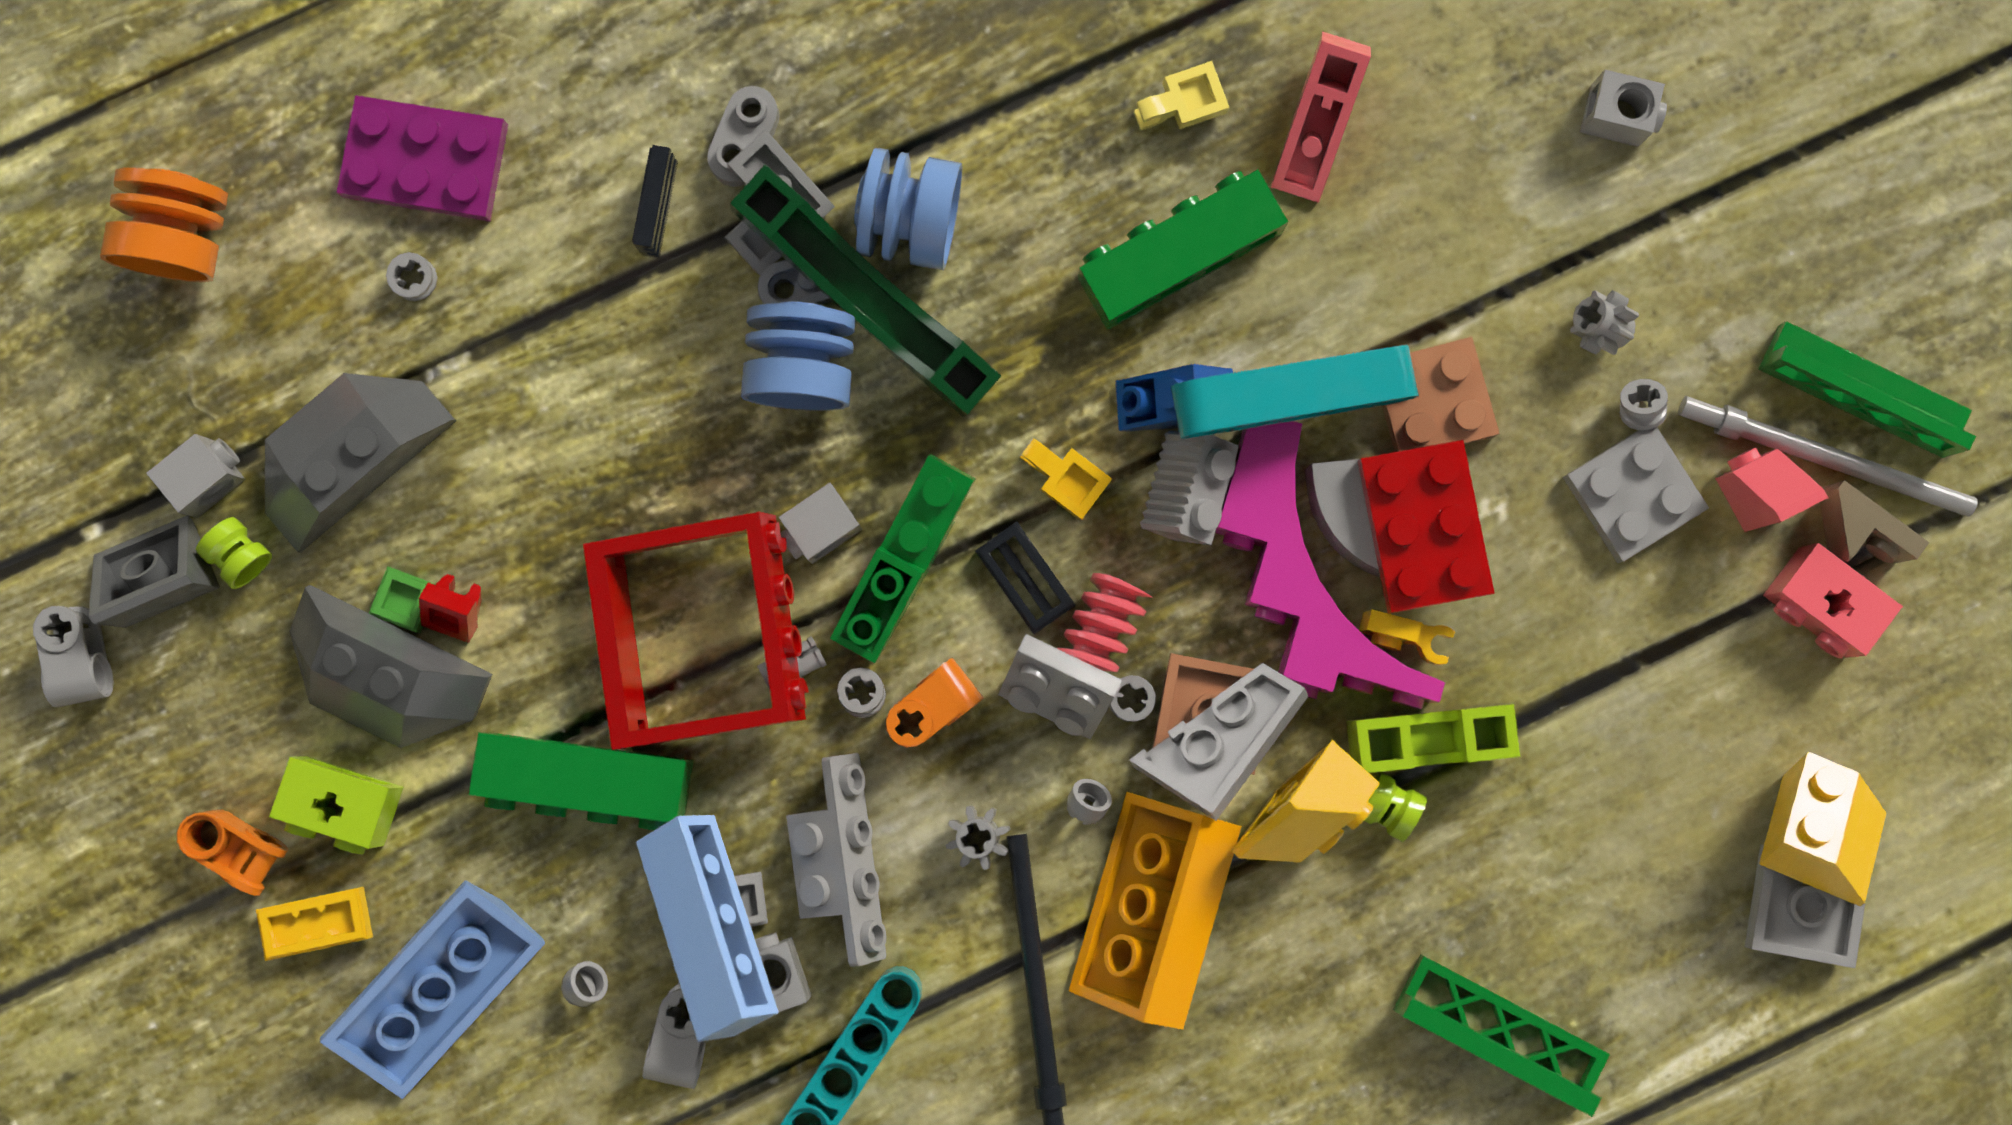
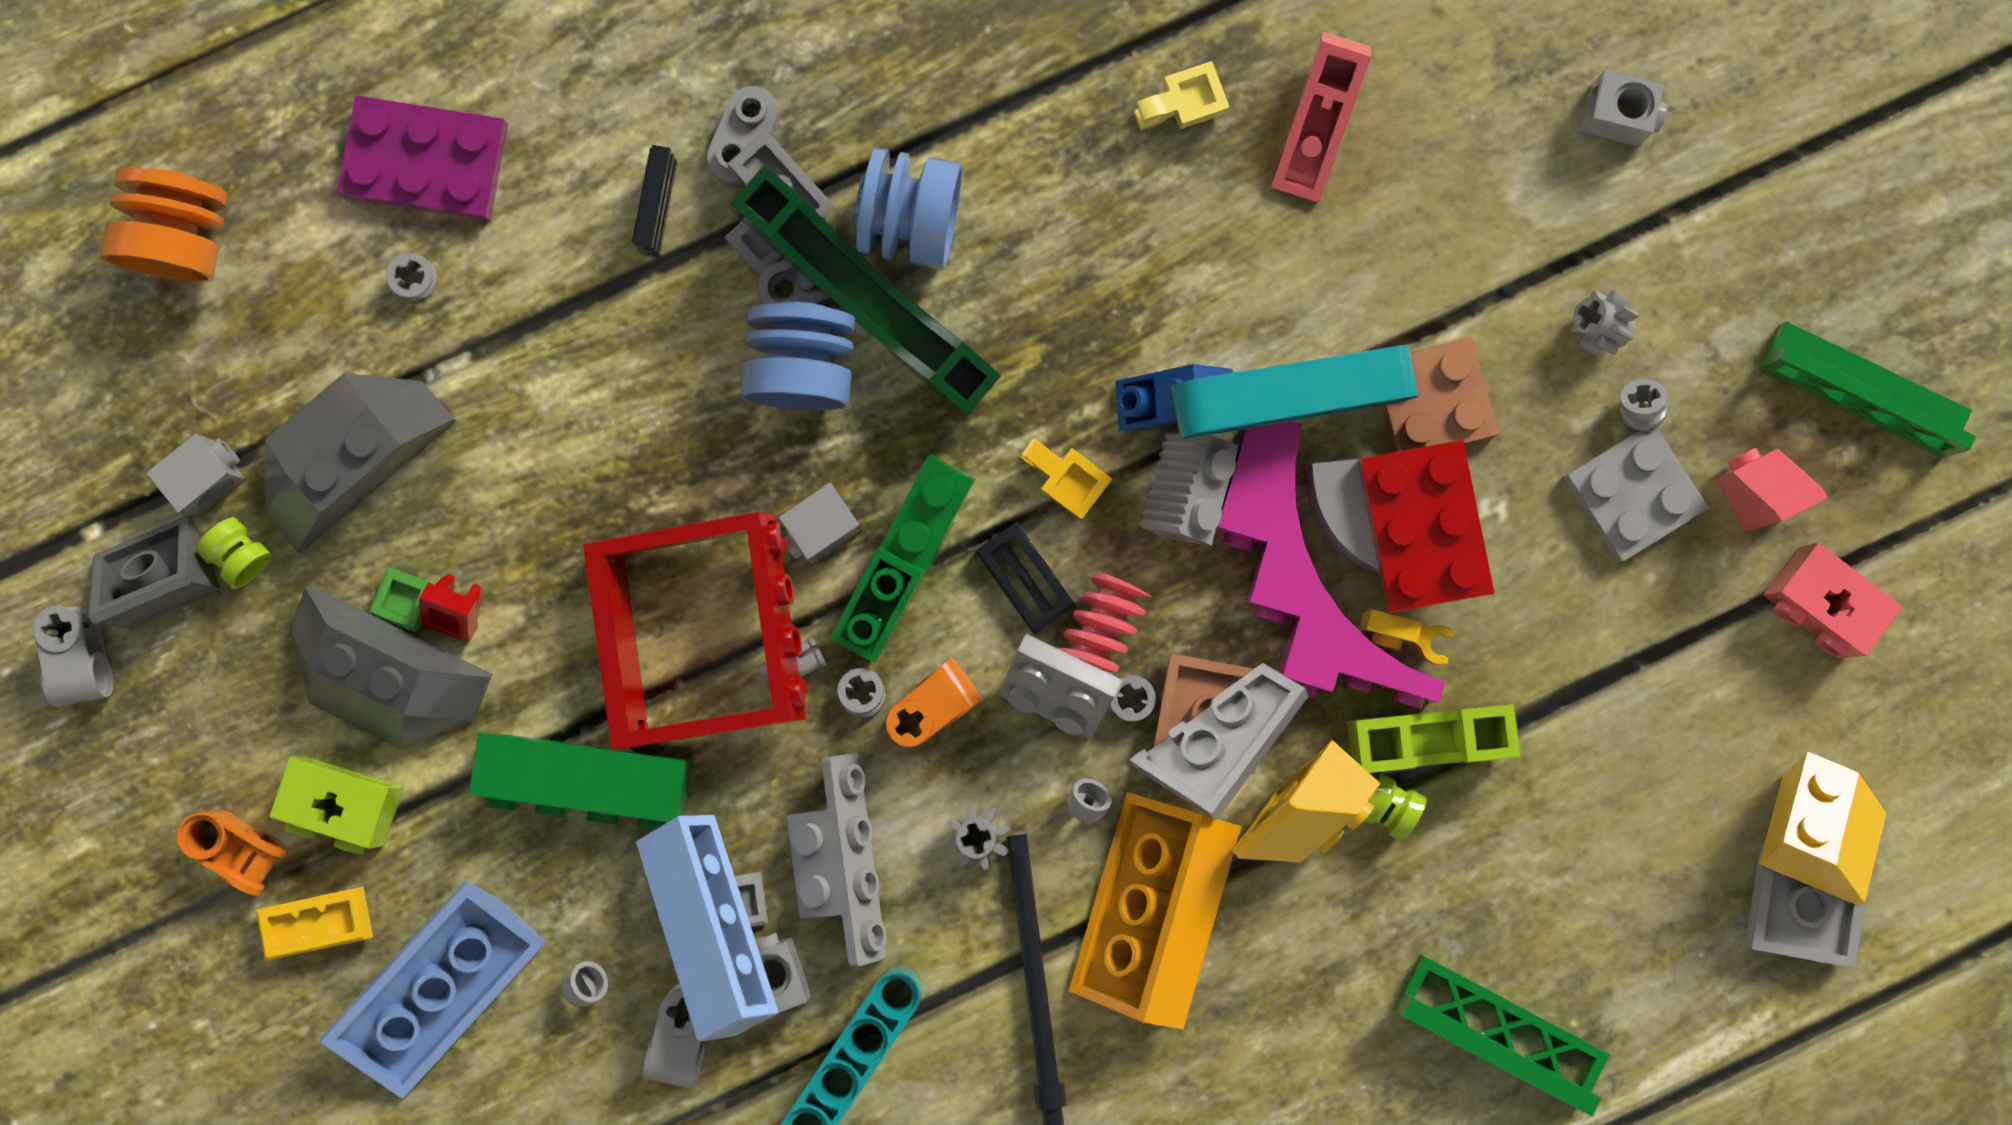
(1181, 248): green brick -> none
(1735, 423): light grey bar -> none
(1854, 518): dark tan slope -> none

